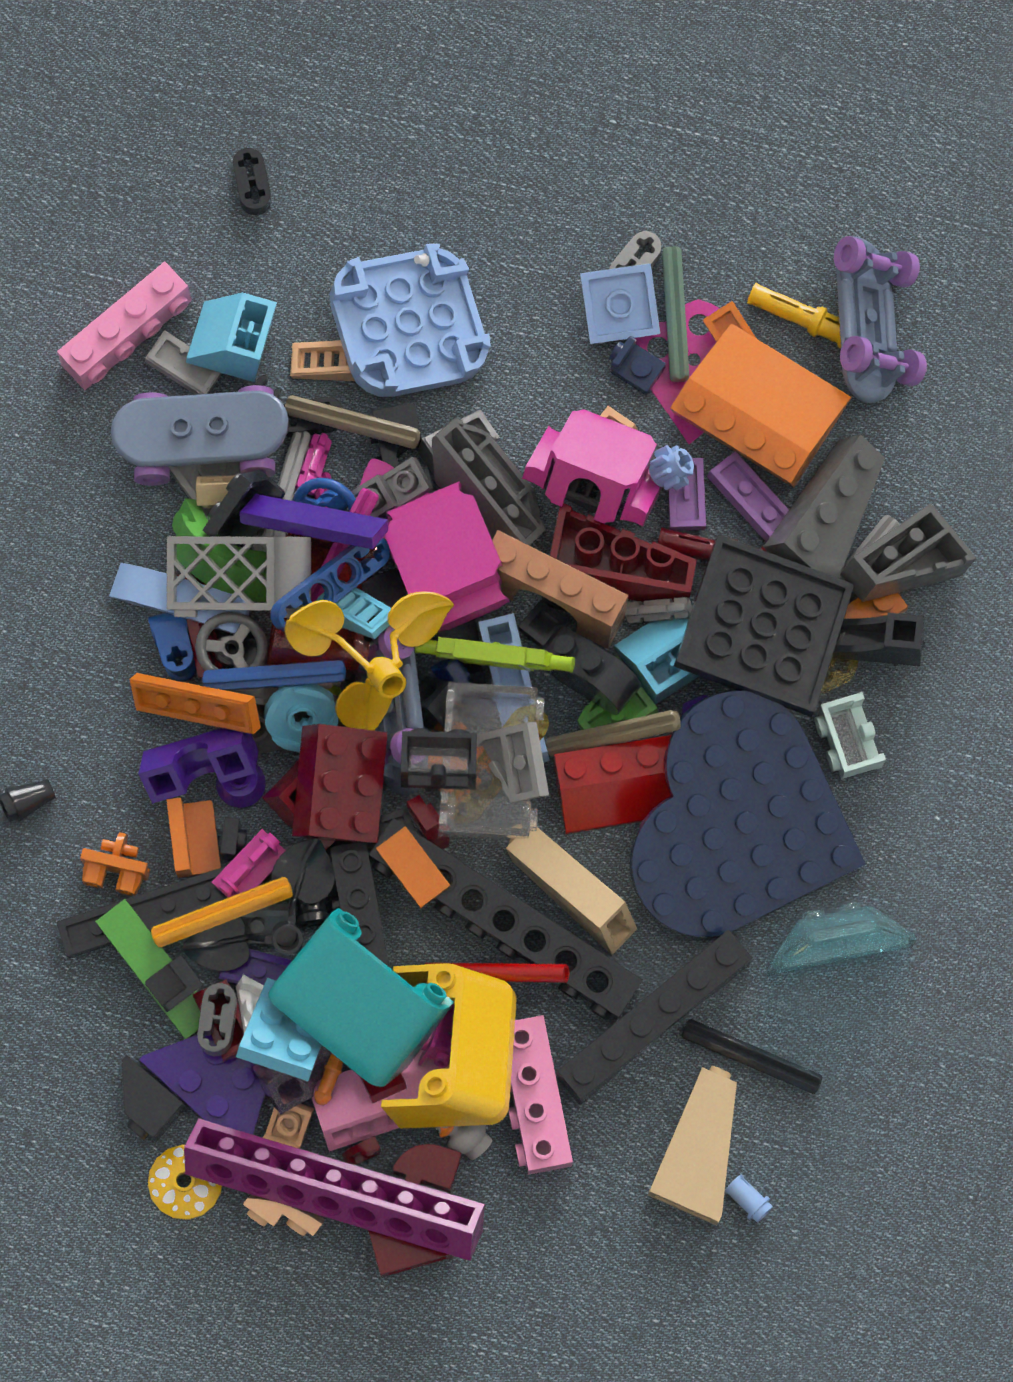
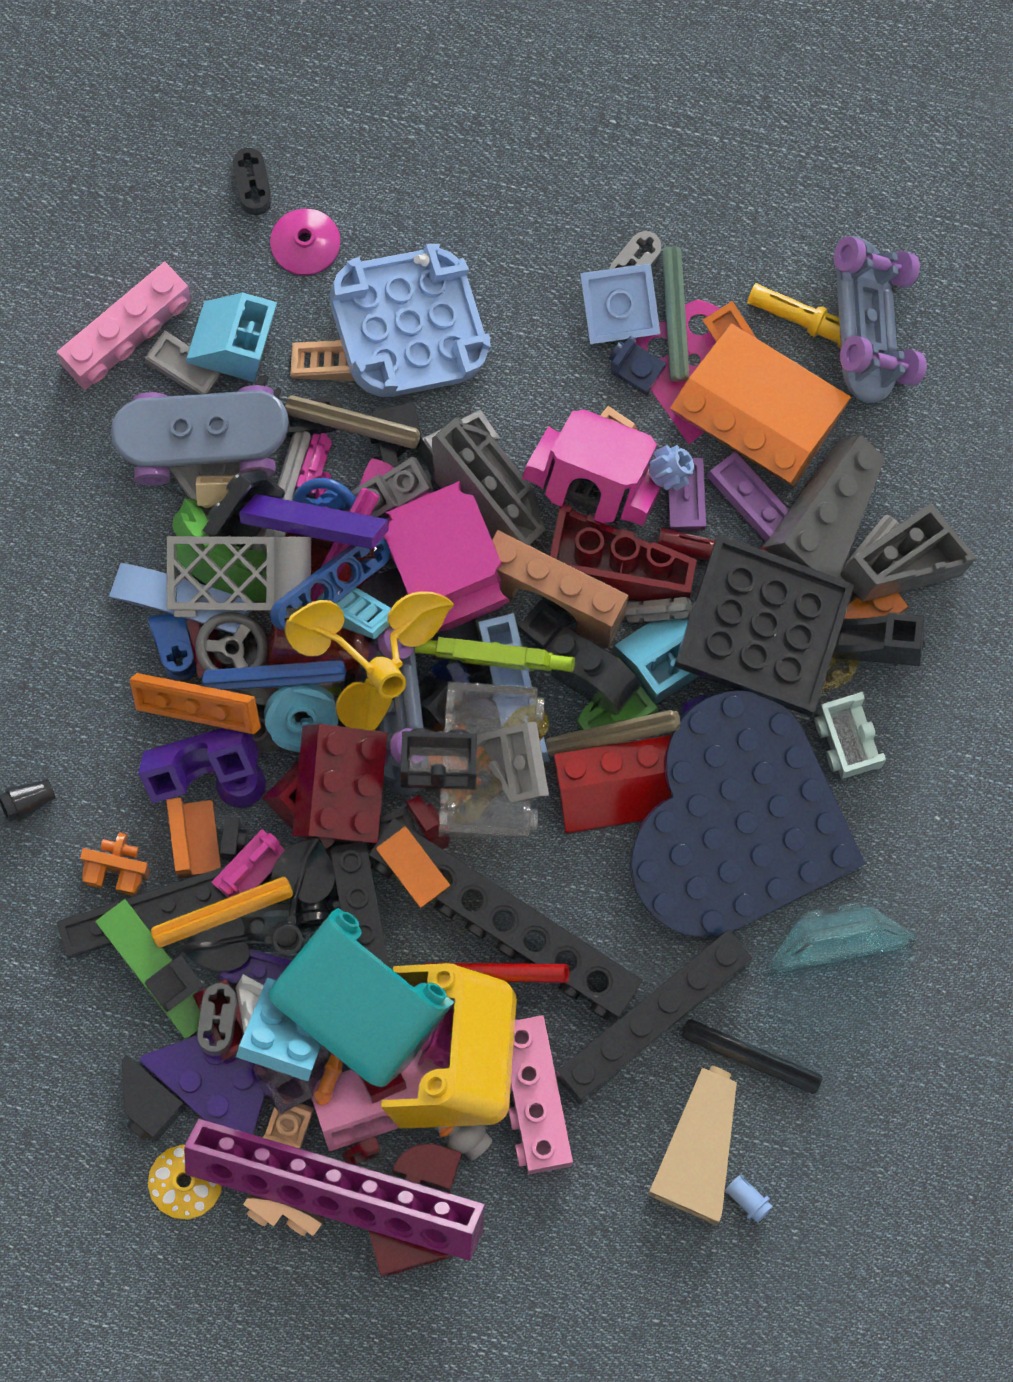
(309, 256): none -> dark pink dish
(574, 889): tan slope -> none

